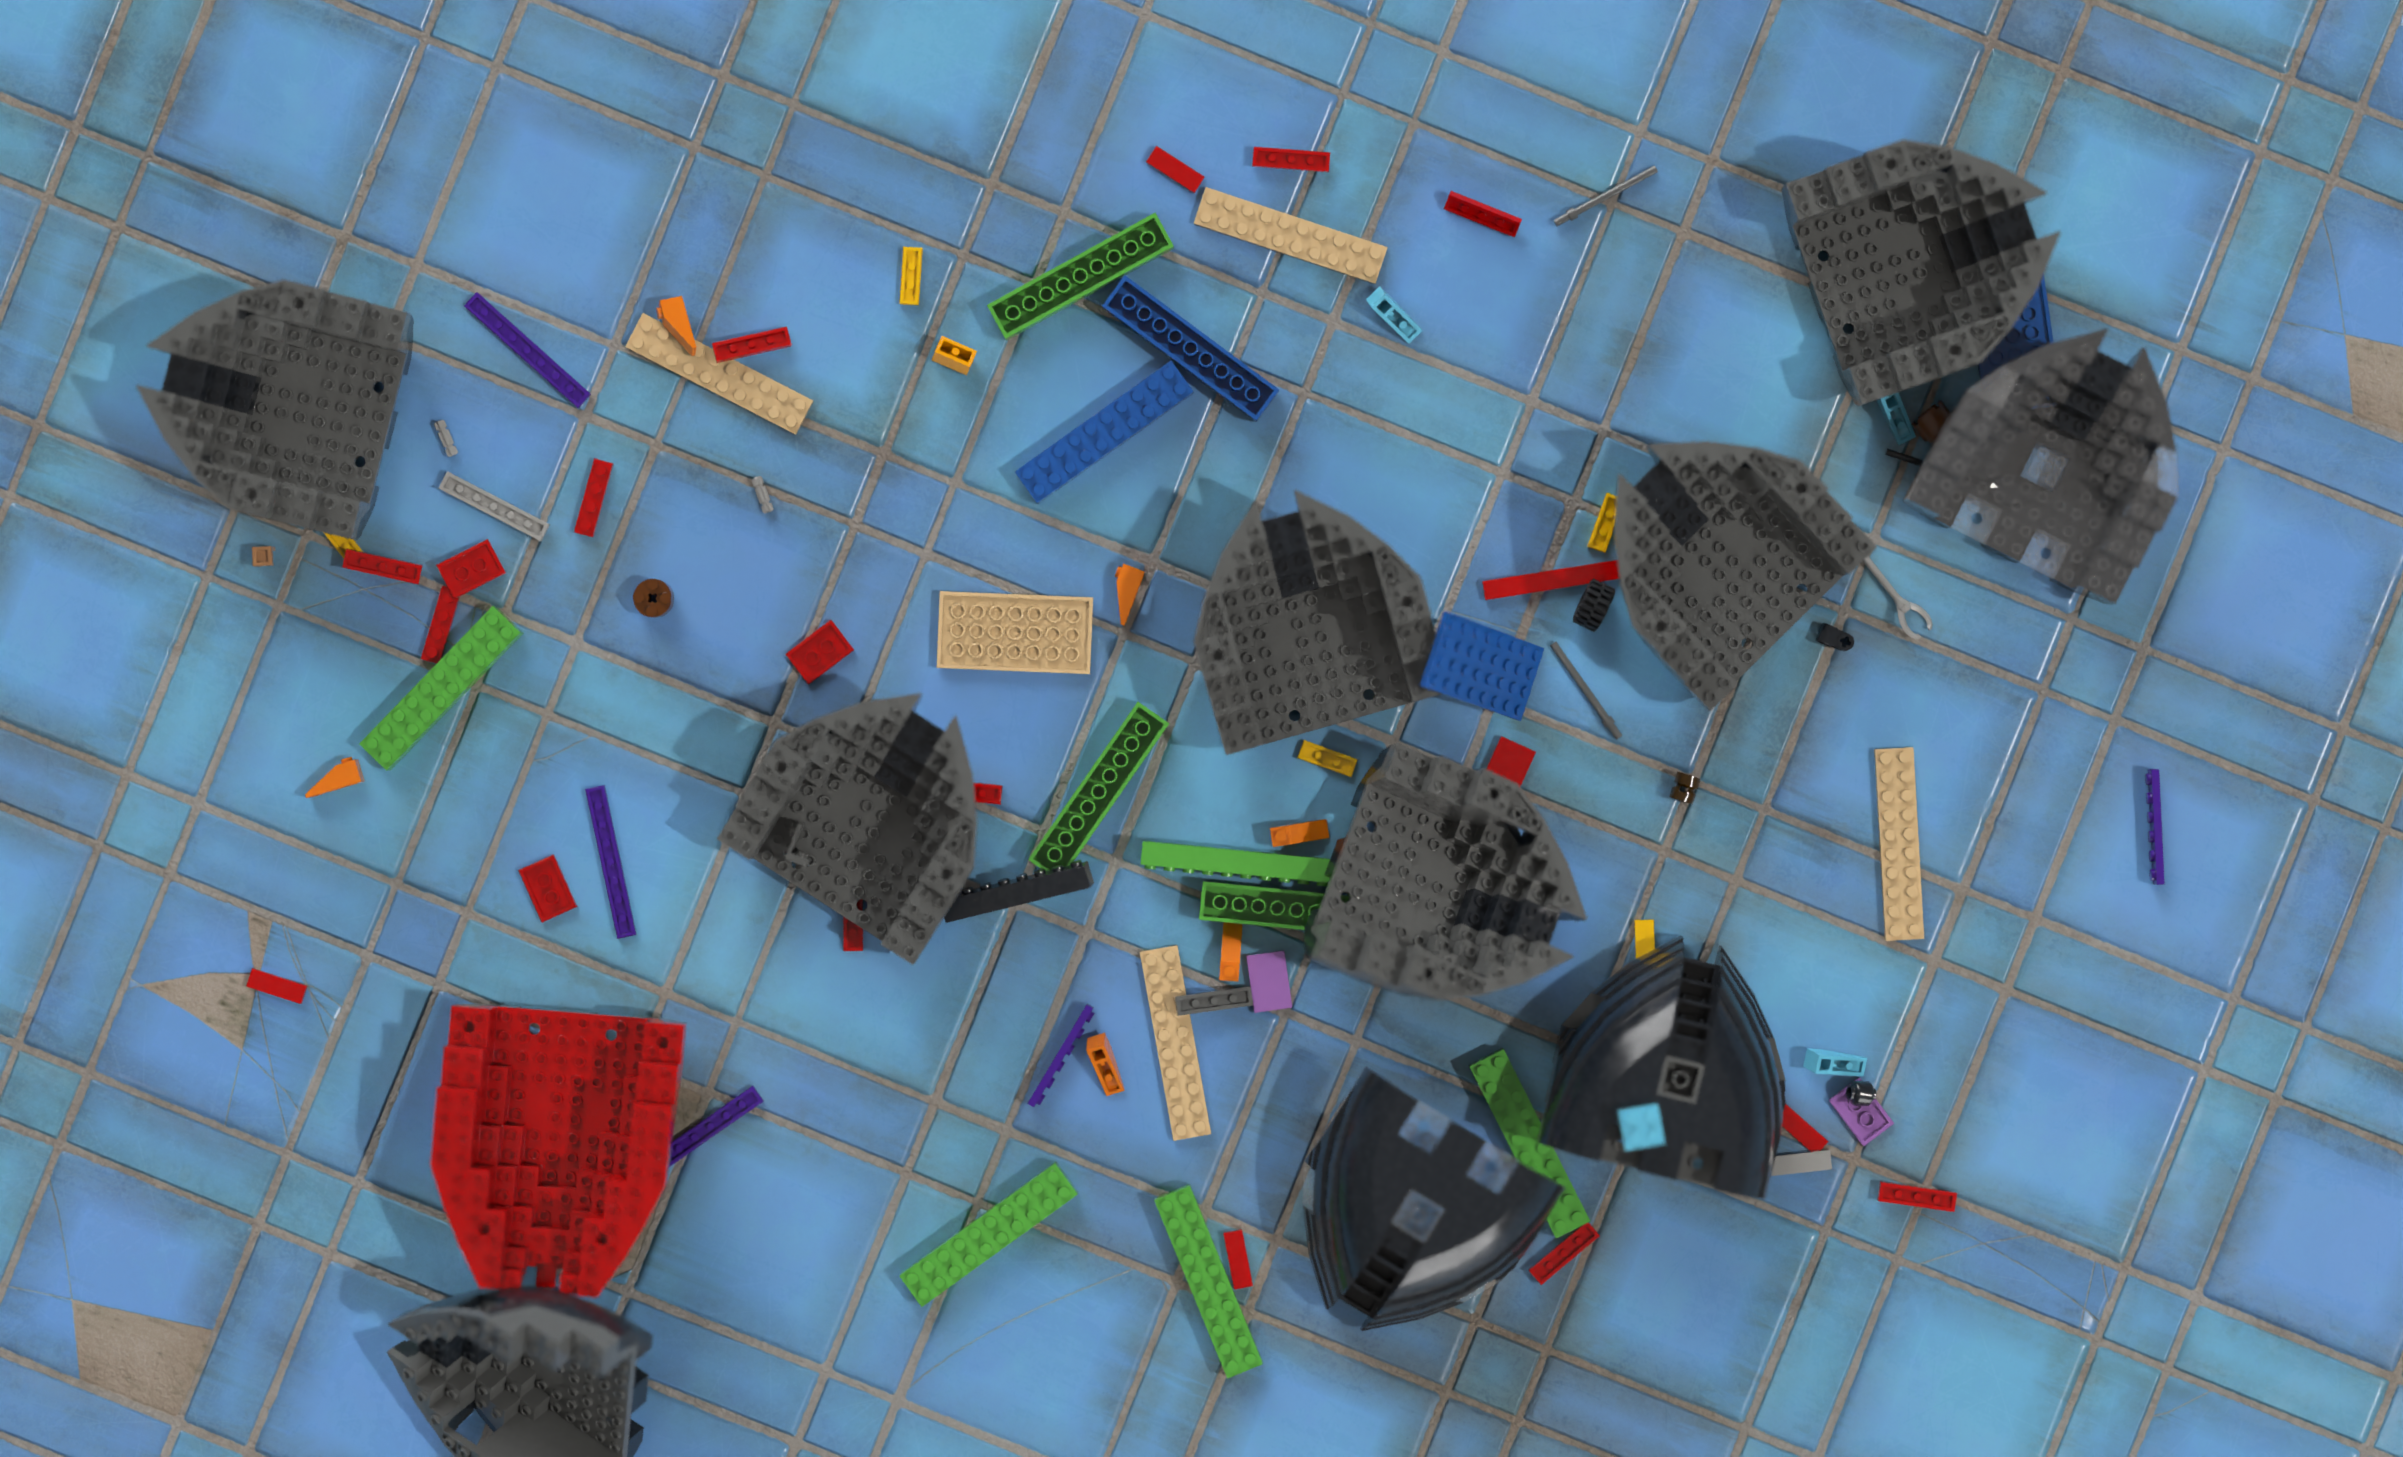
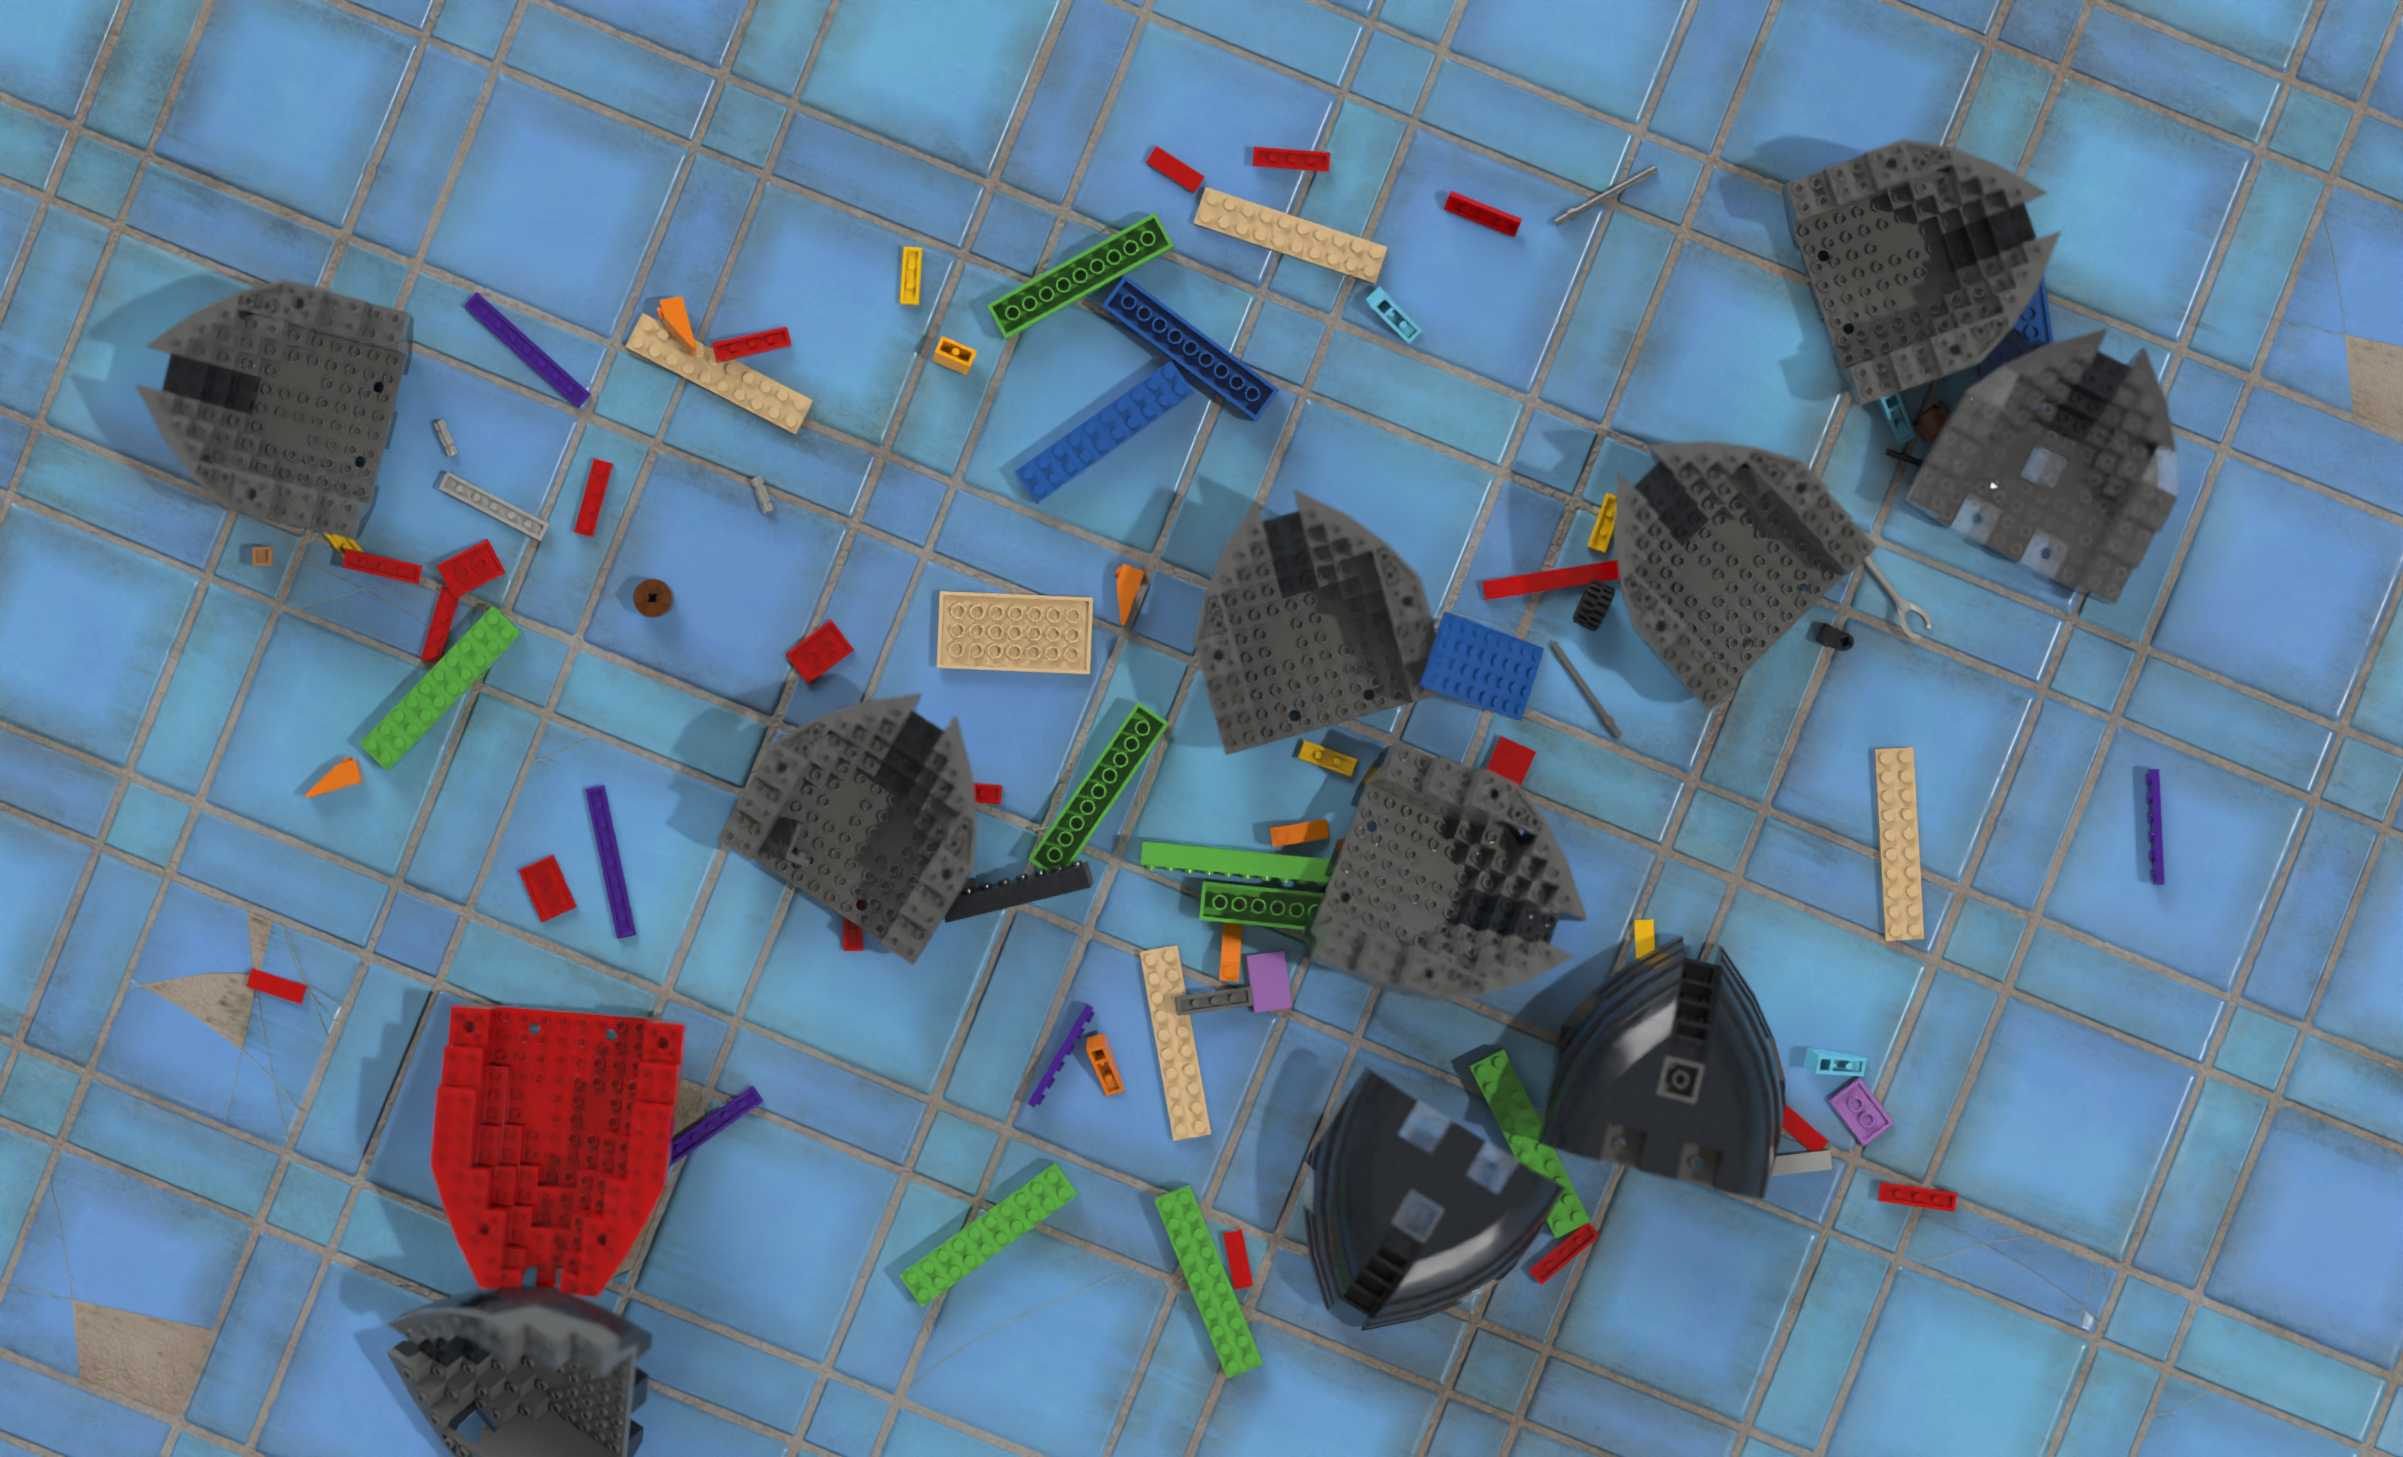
(1641, 1126): medium azure brick -> none
(1687, 781): dark brown wheel -> none
(1860, 1093): black head -> none

